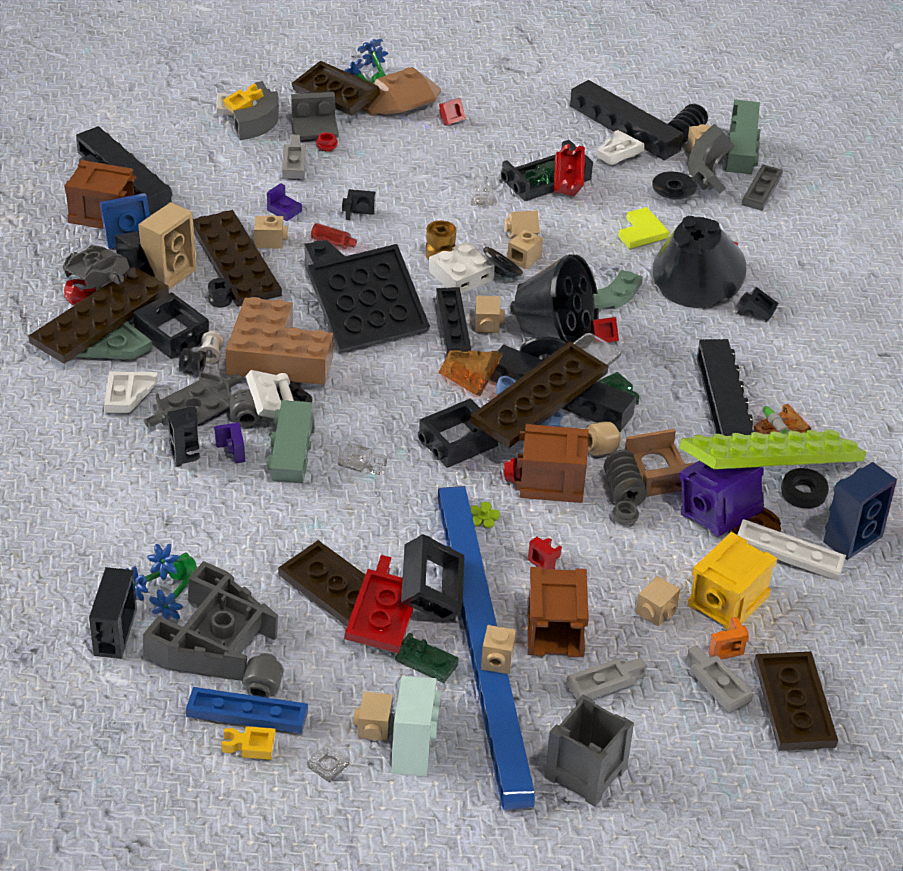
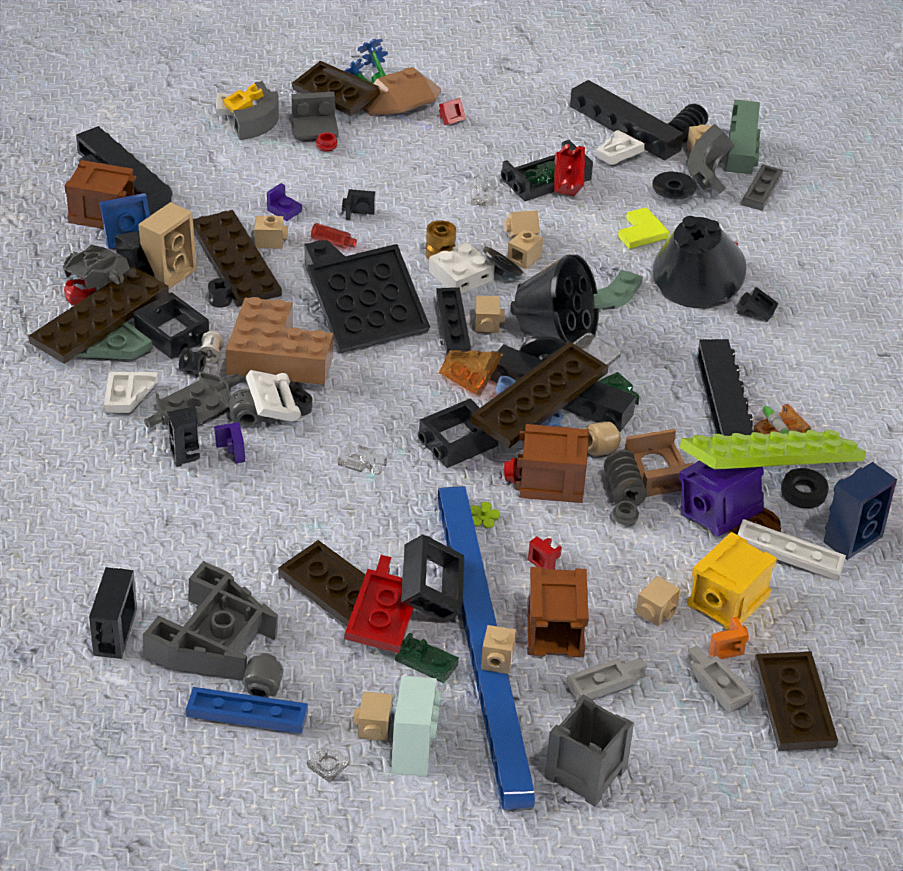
(177, 567): blue plant -> none
(253, 743): yellow plate -> none
(291, 441): sand green wedge -> none
(294, 159): light grey hinge -> none
(605, 329): red plate -> none

